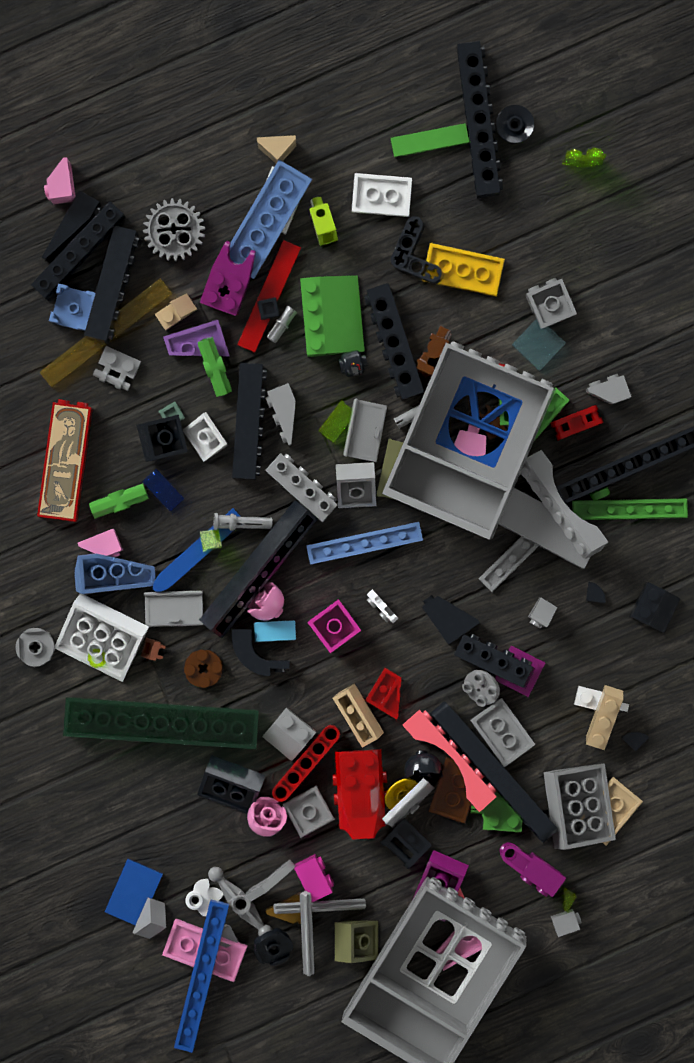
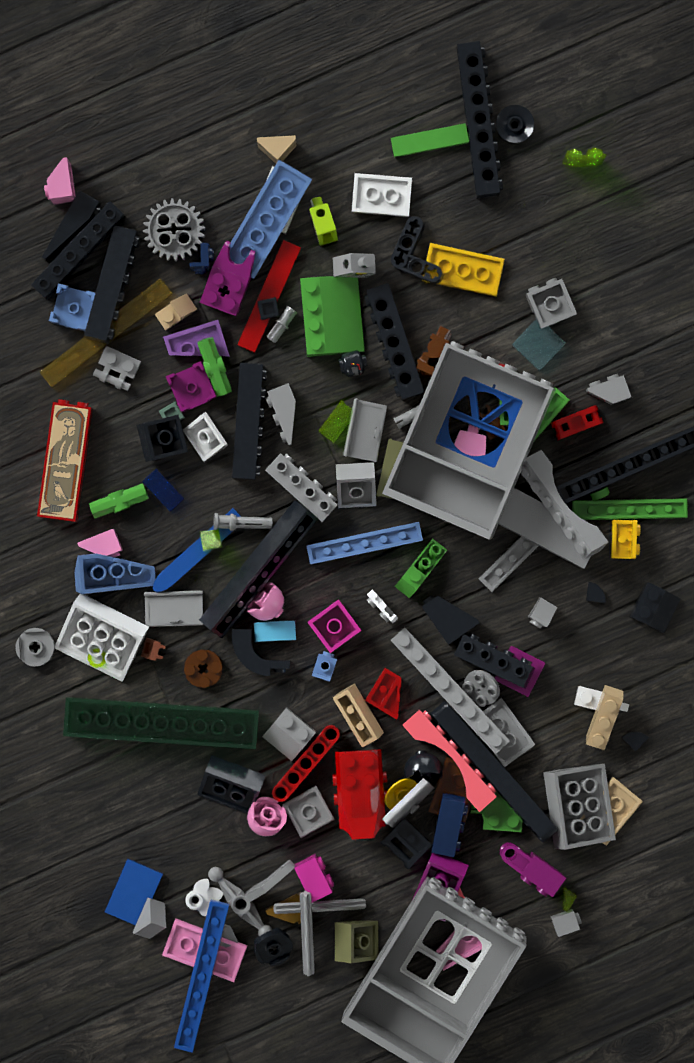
(191, 387): none -> magenta panel
(207, 257): none -> dark blue bracket
(324, 674): none -> medium blue brick
(359, 265): none -> light grey torso
(421, 568): none -> bright green slope
(449, 825): none -> dark blue brick
(450, 690): none -> light grey brick
(624, 539): none -> yellow bracket

